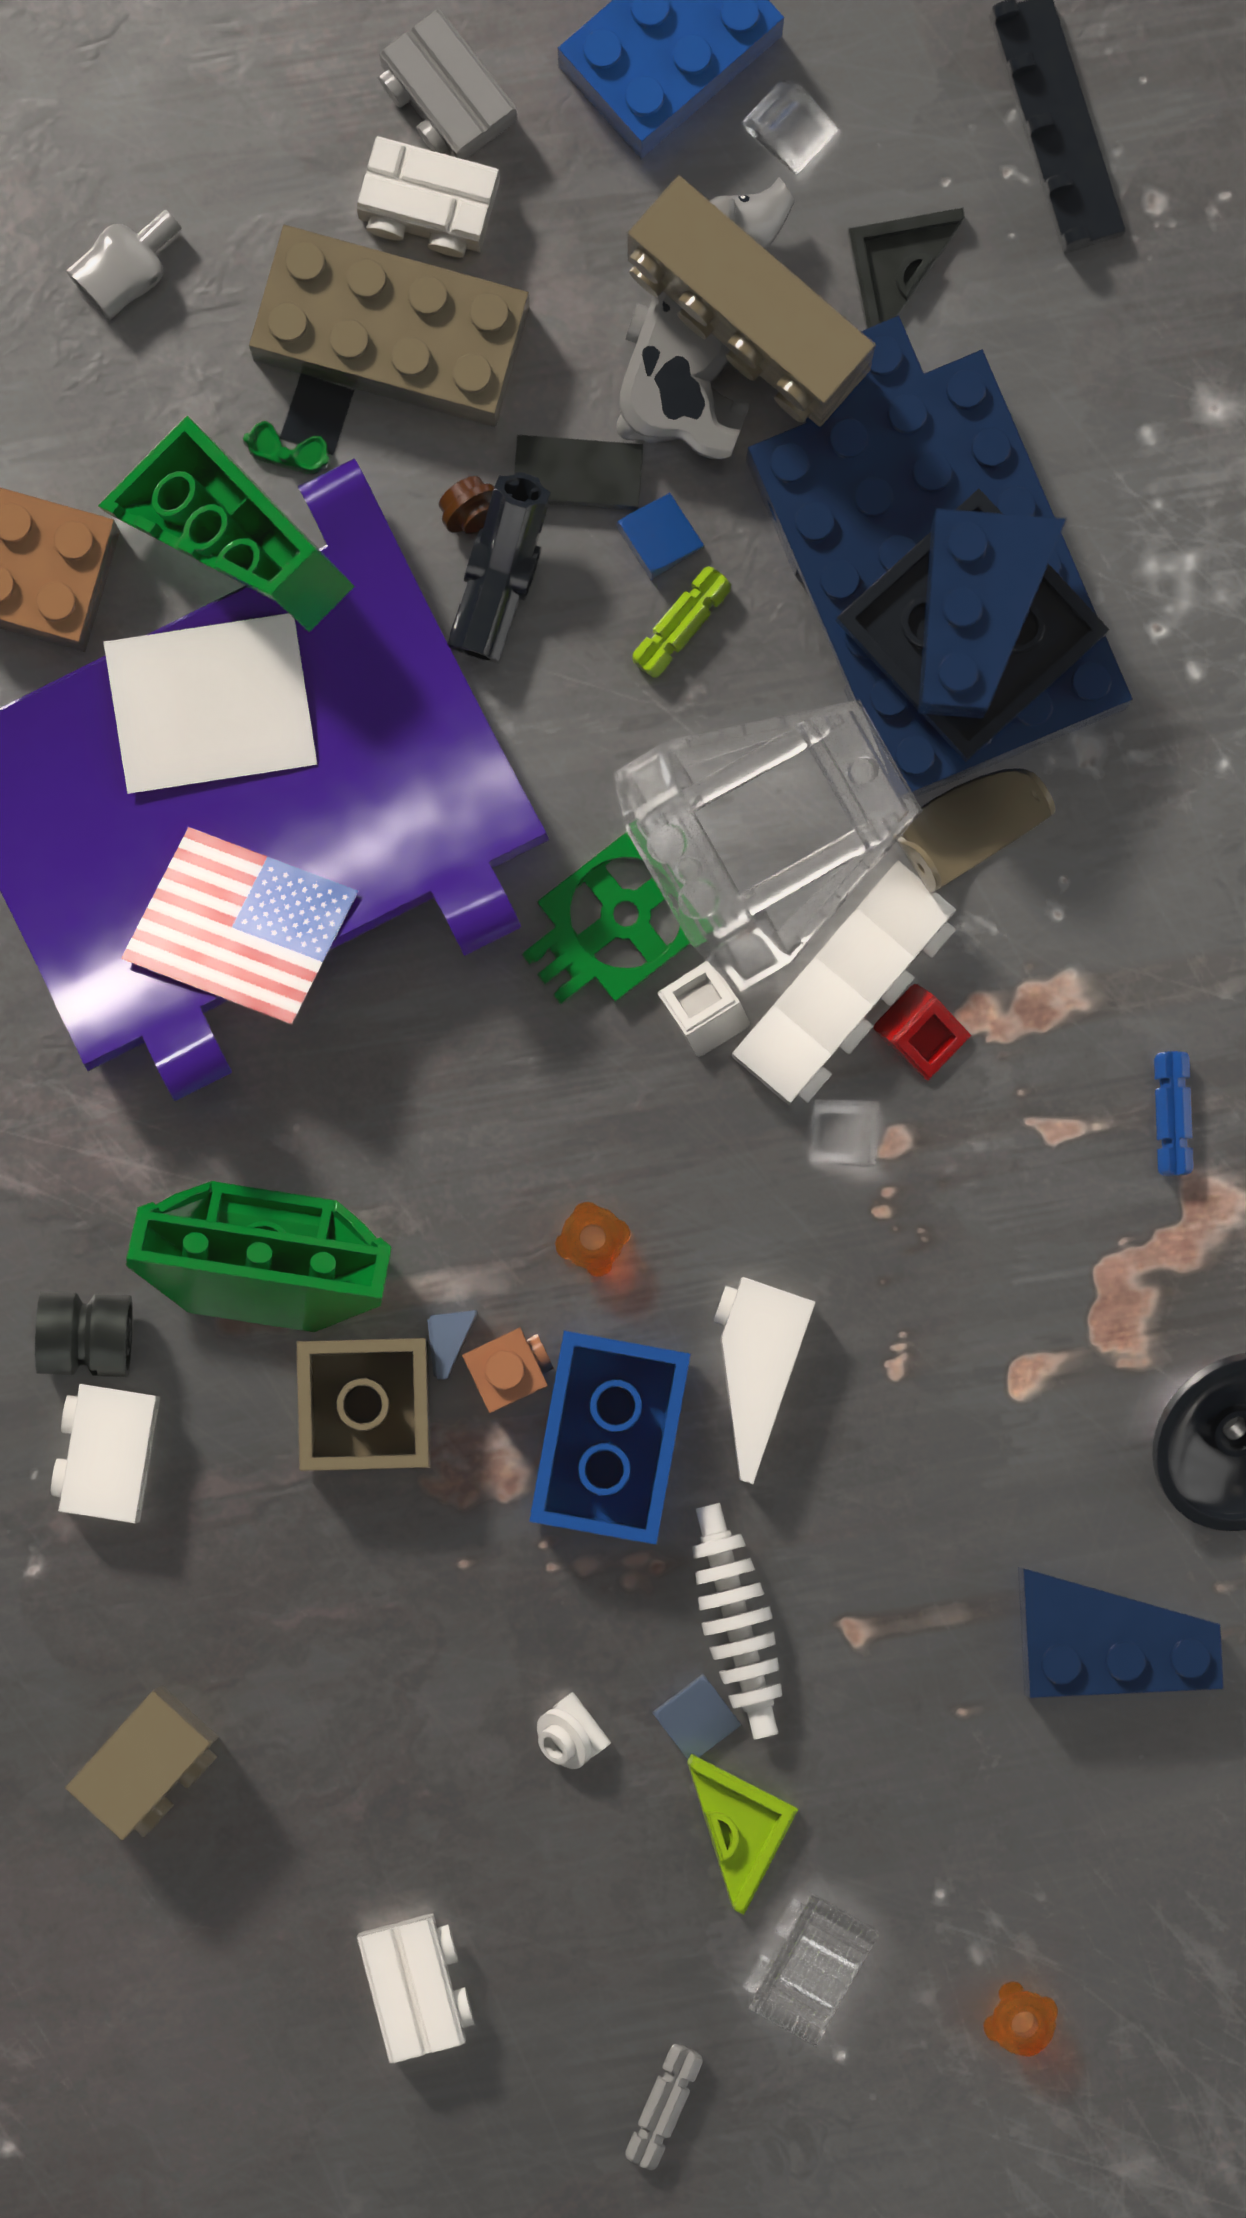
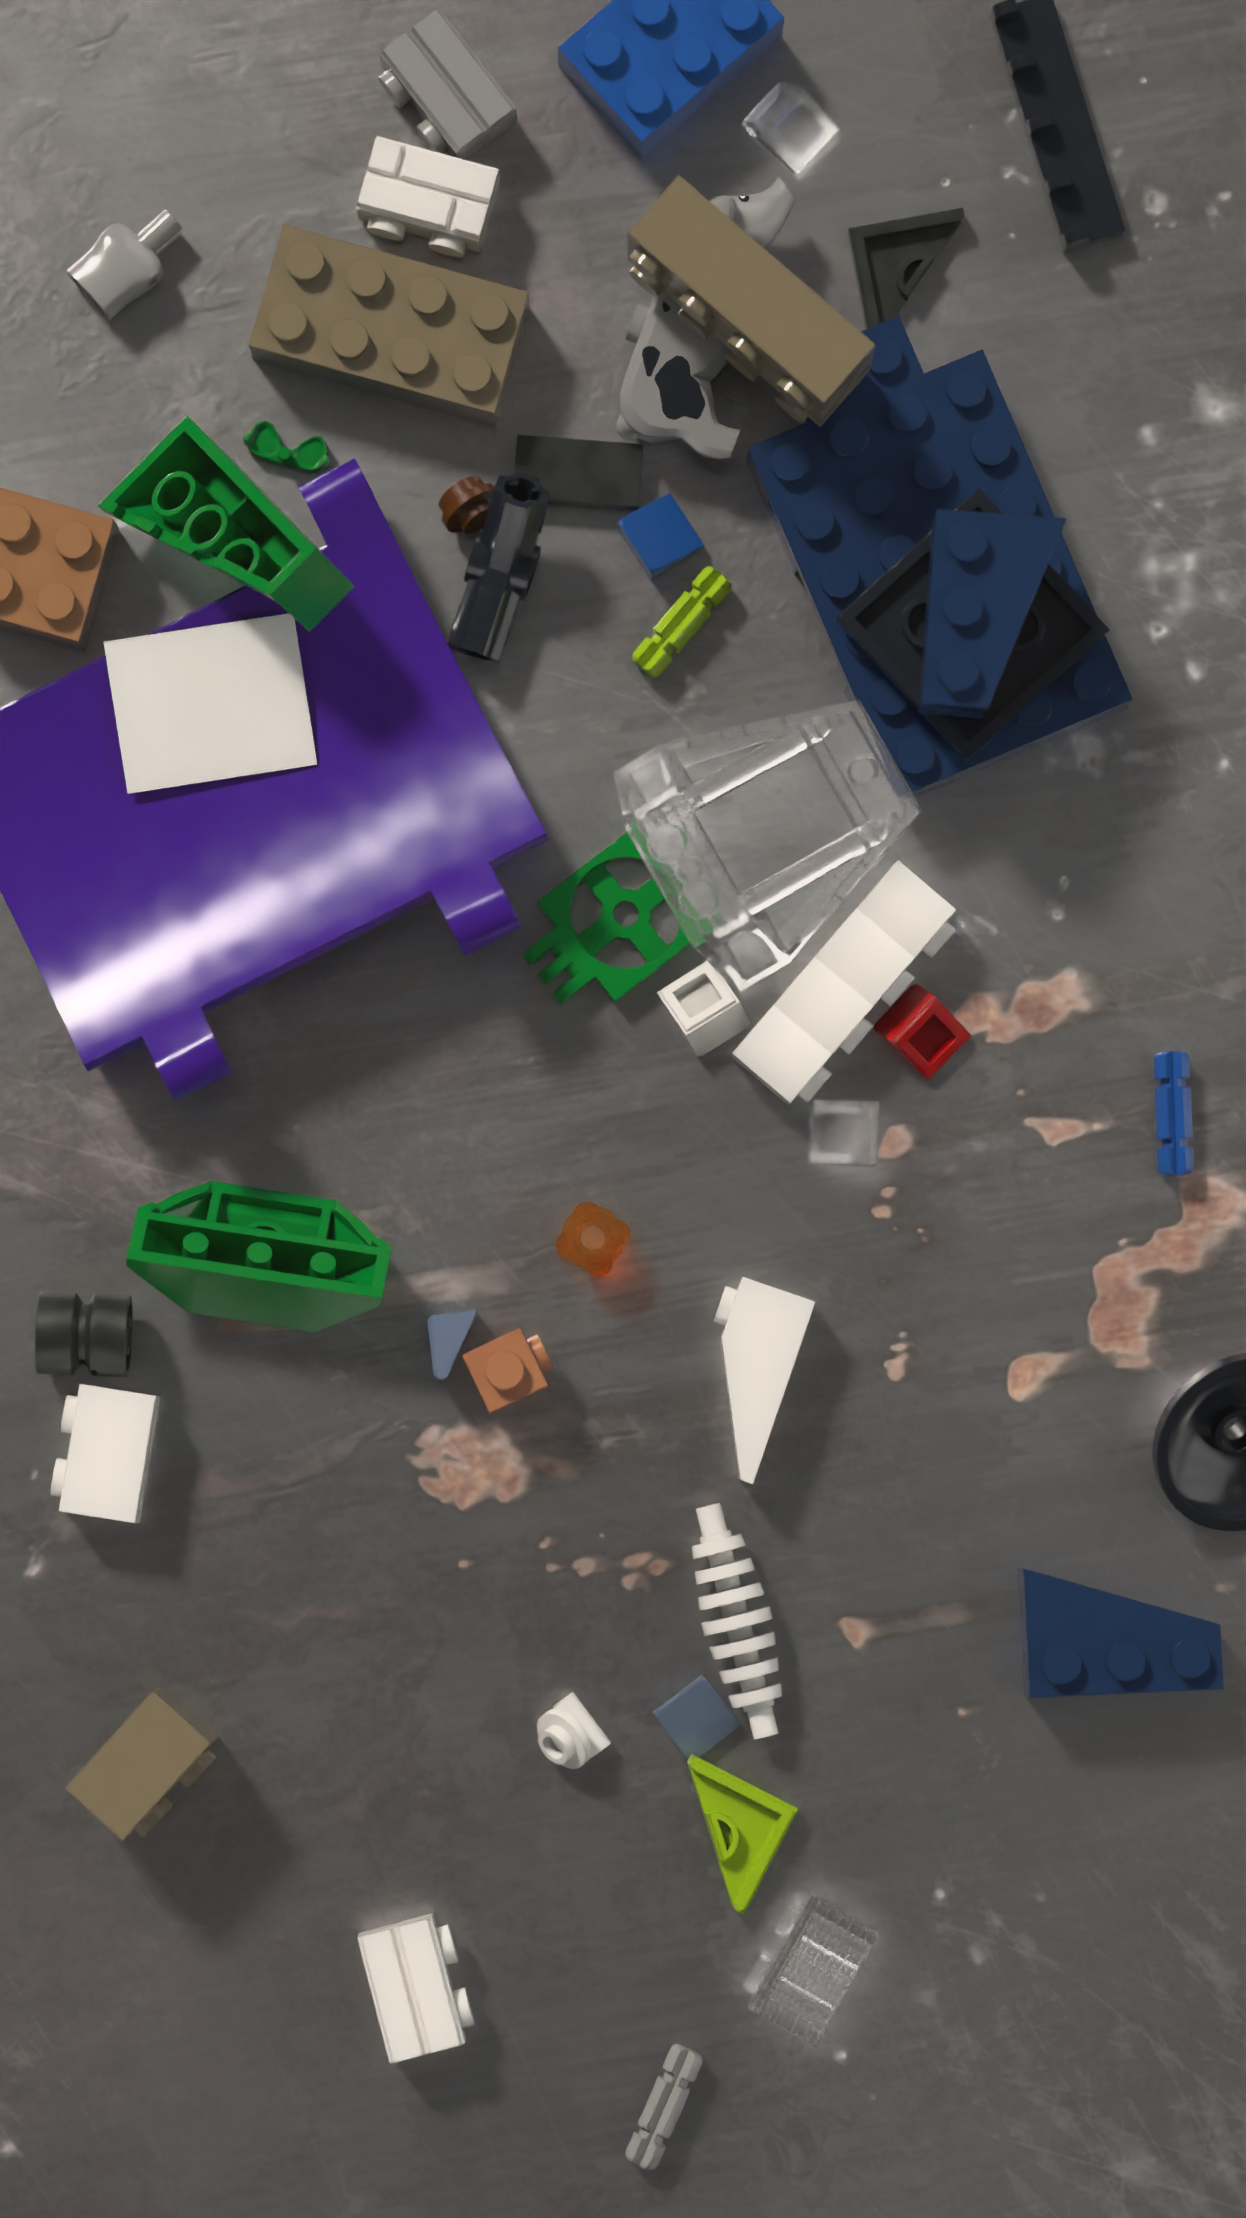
(240, 925): sticker -> none
(317, 410): black sticker -> none
(363, 1404): dark tan brick -> none
(610, 1437): blue brick -> none
(974, 823): dark tan piece -> none
(1016, 2000): clear orange brick -> none

